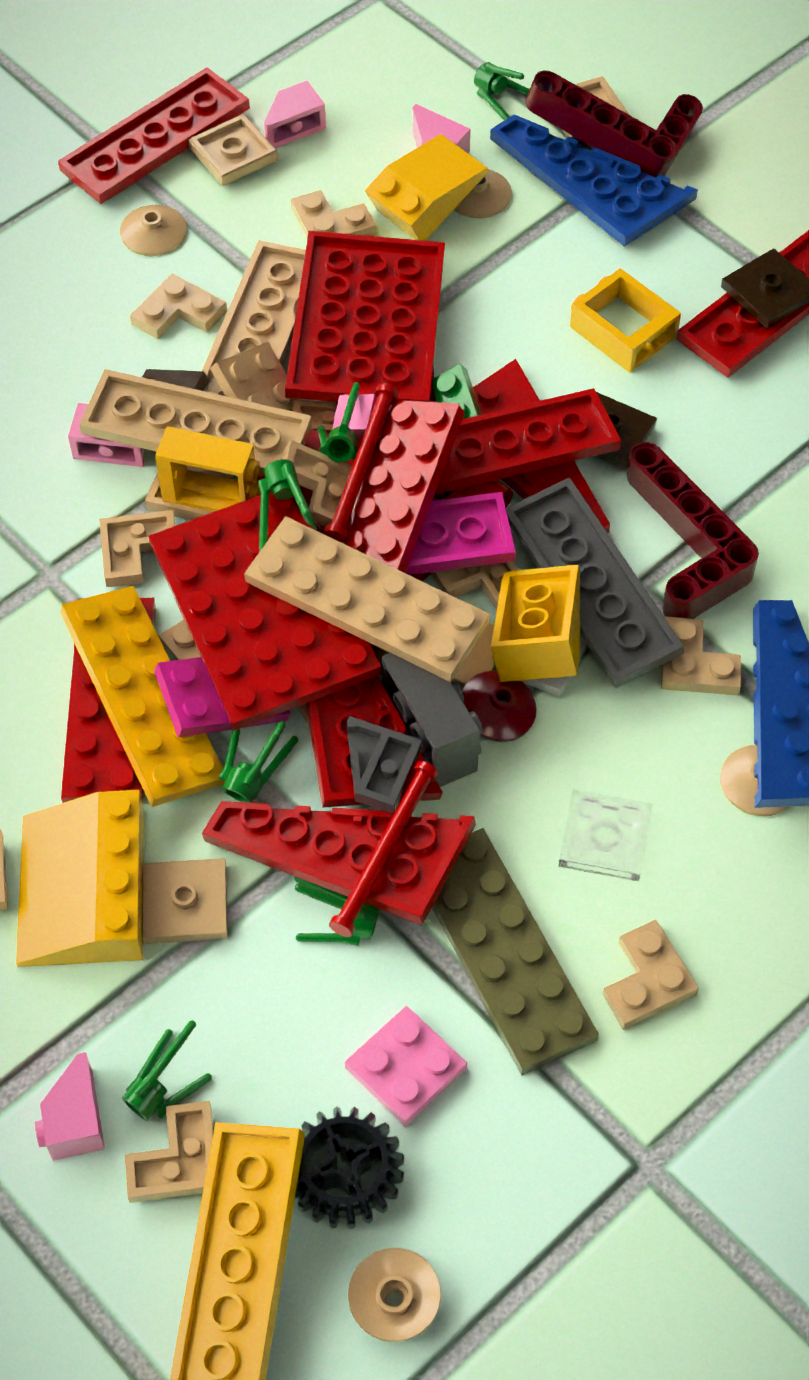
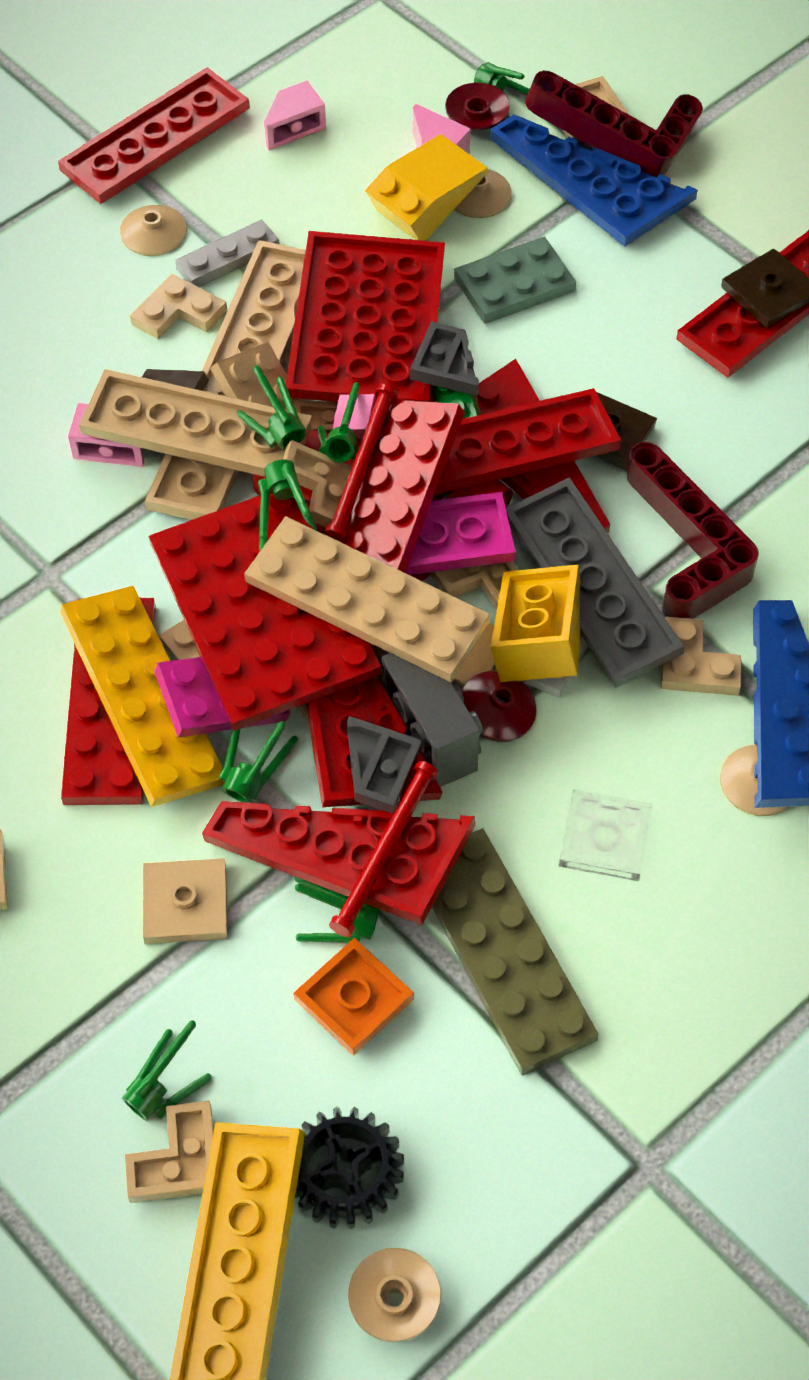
(71, 1113): bright pink slope -> none
(82, 881): yellow slope -> none
(124, 541): tan plate -> none
(208, 452): yellow window -> none
(223, 254): none -> light grey plate
(233, 149): tan plate -> none
(282, 424): none -> green plant
(316, 215): tan plate -> none
(353, 996): none -> orange plate
(405, 1065): bright pink plate -> none
(445, 360): none -> dark grey wing
(477, 106): none -> dark red dish
(514, 279): none -> sand green plate
(625, 350): yellow window -> none
(659, 977): tan plate -> none

